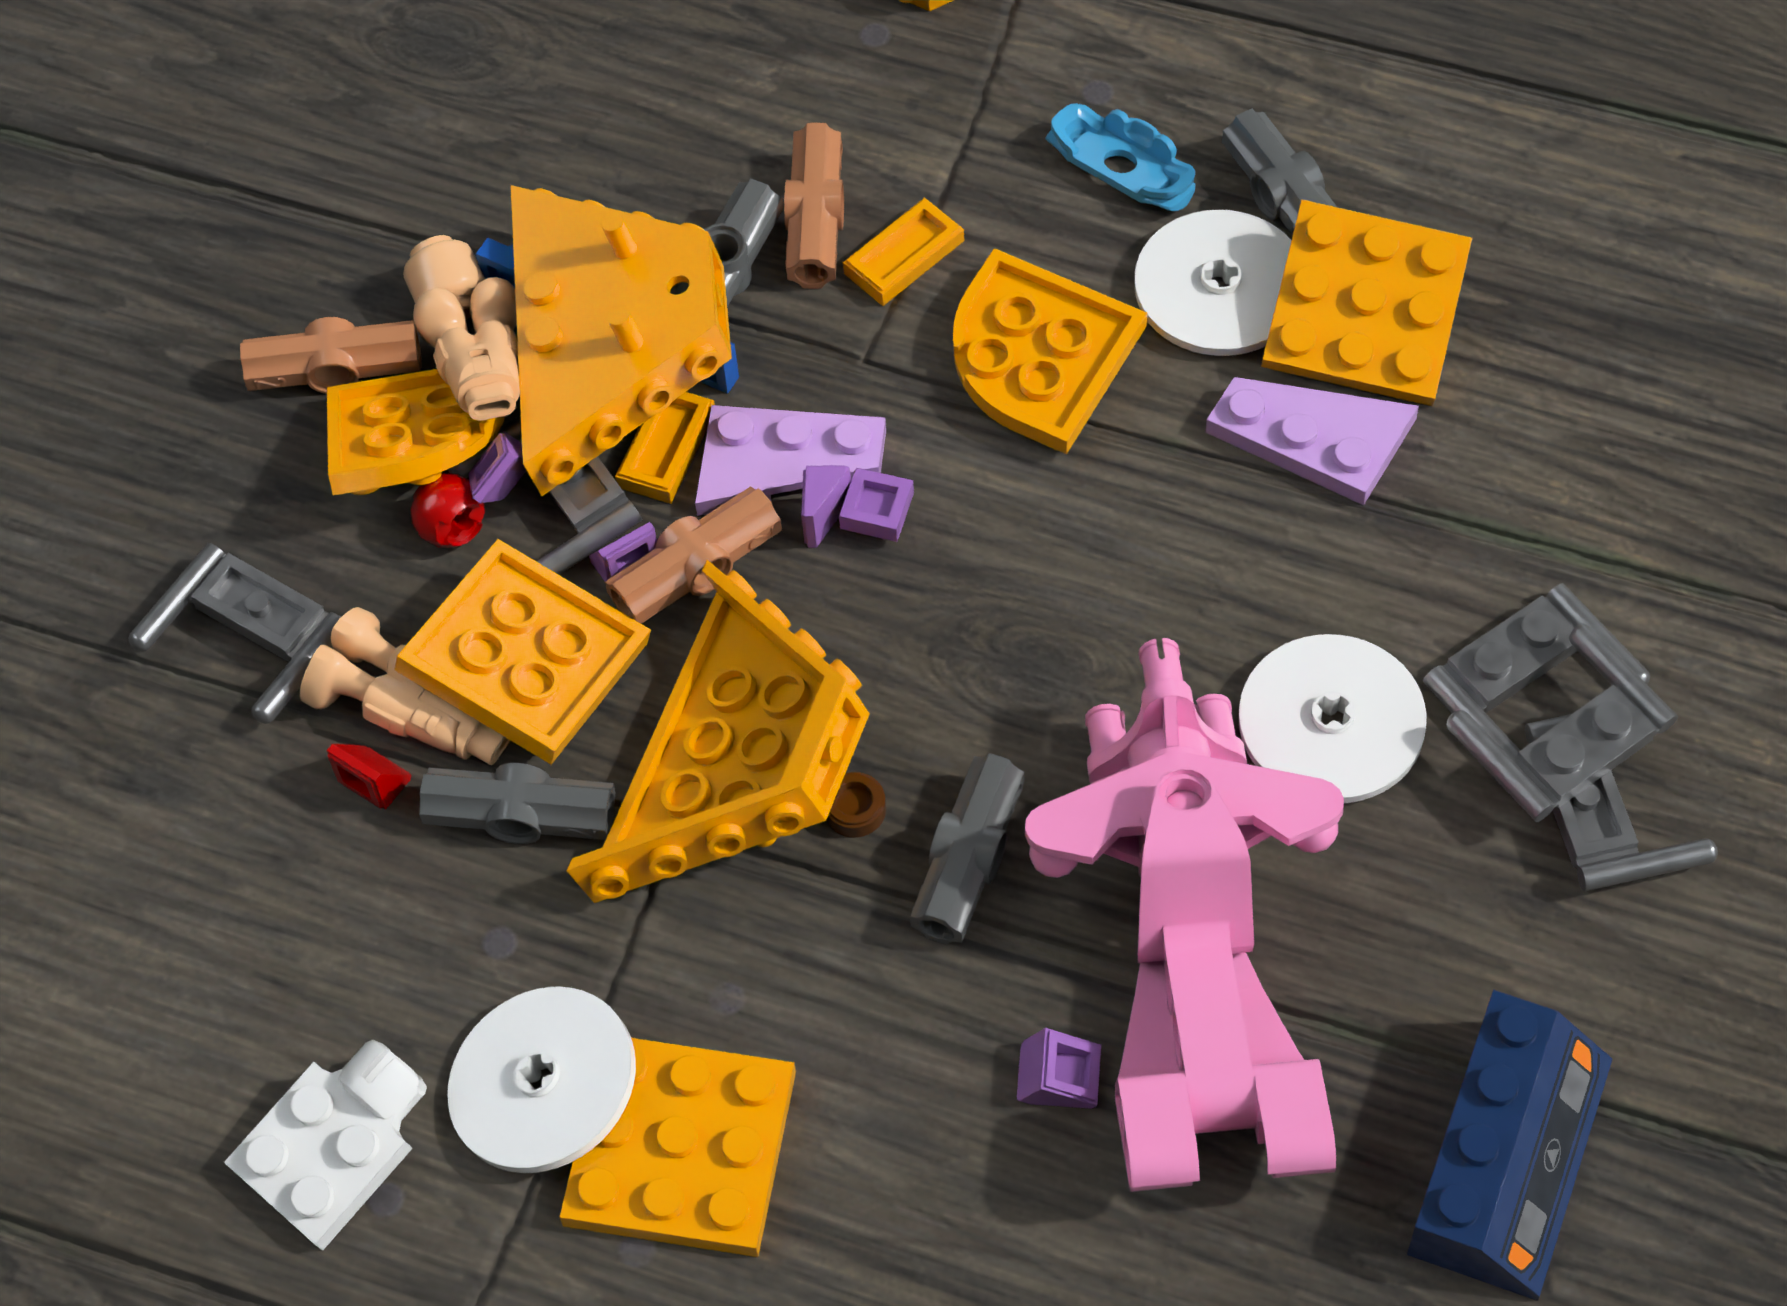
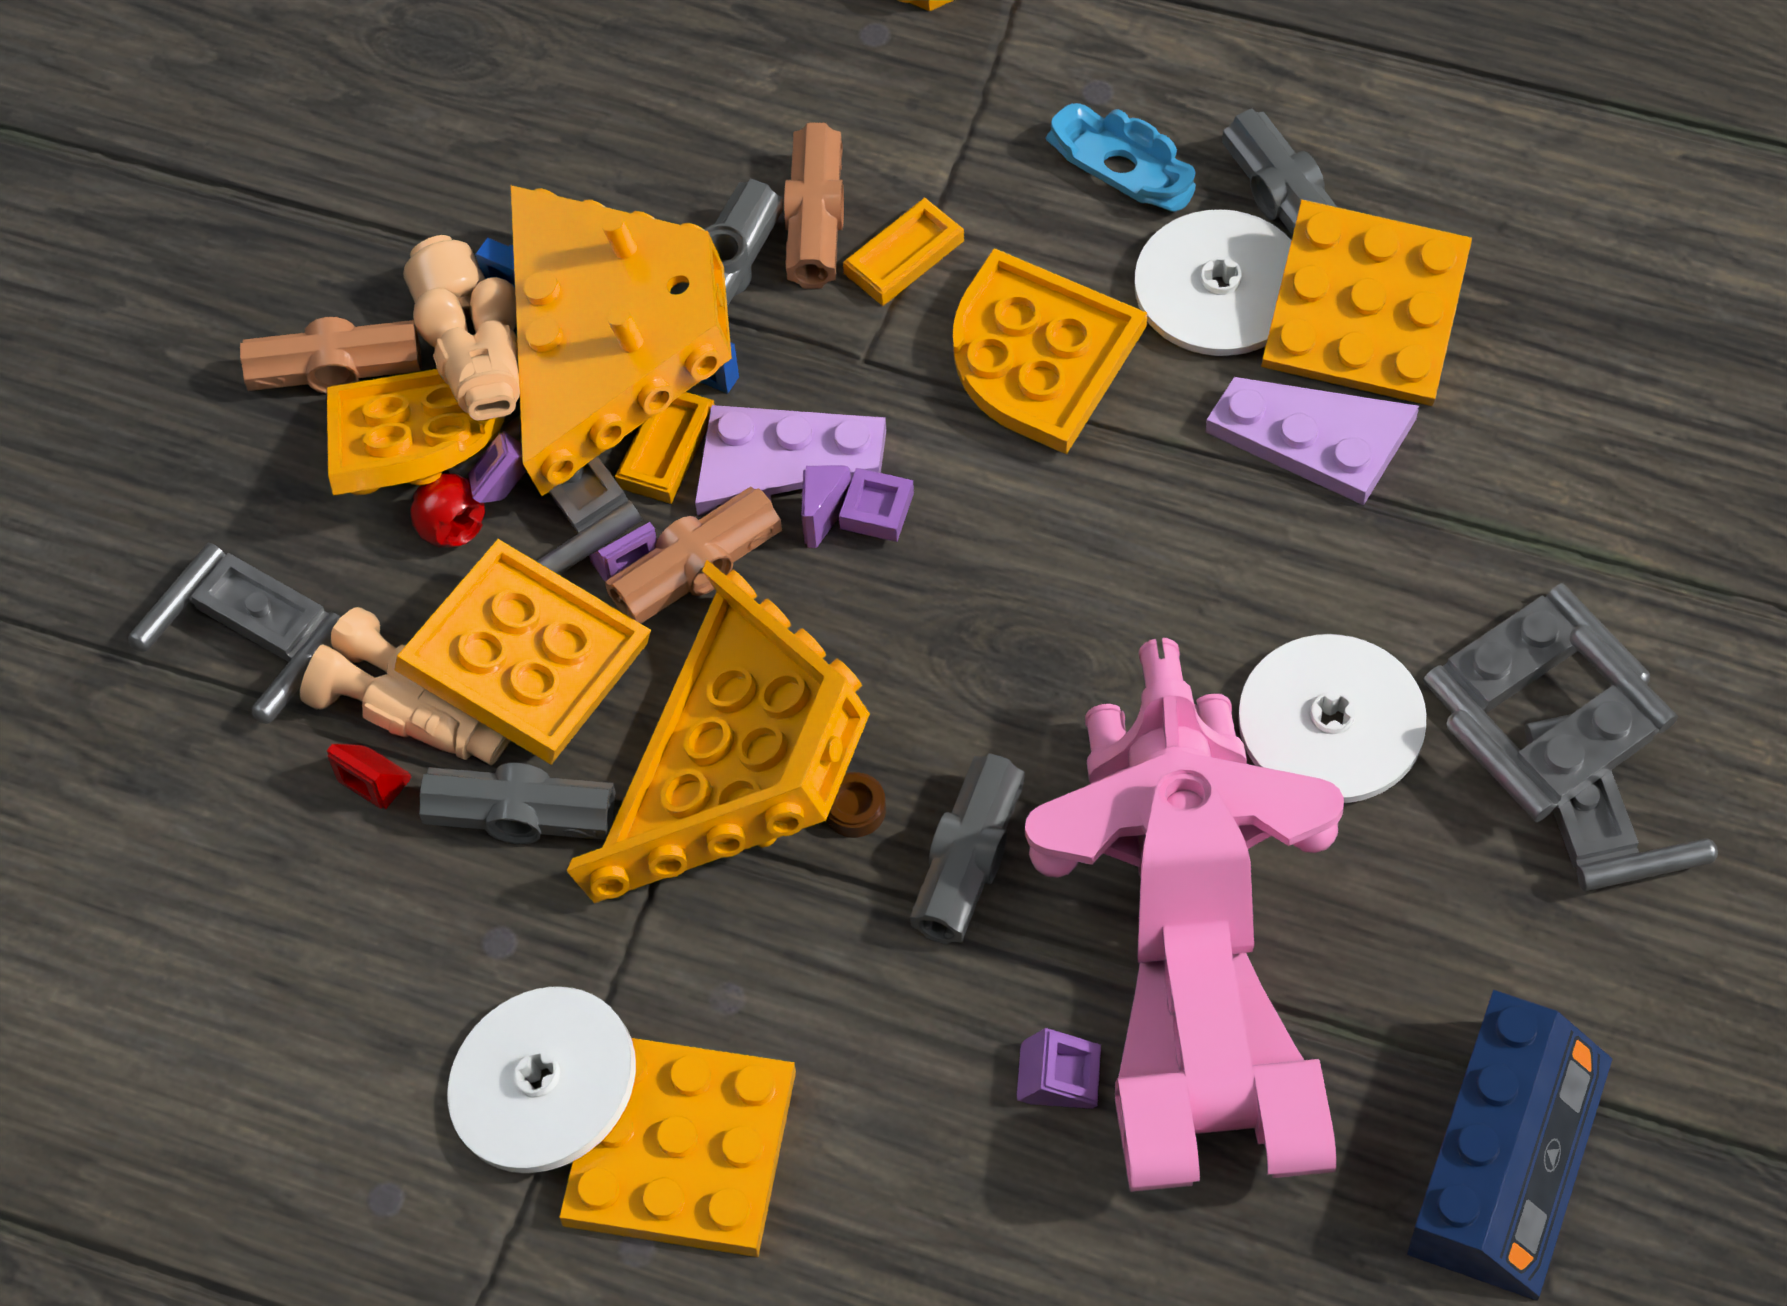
(331, 1141): white plate -> none

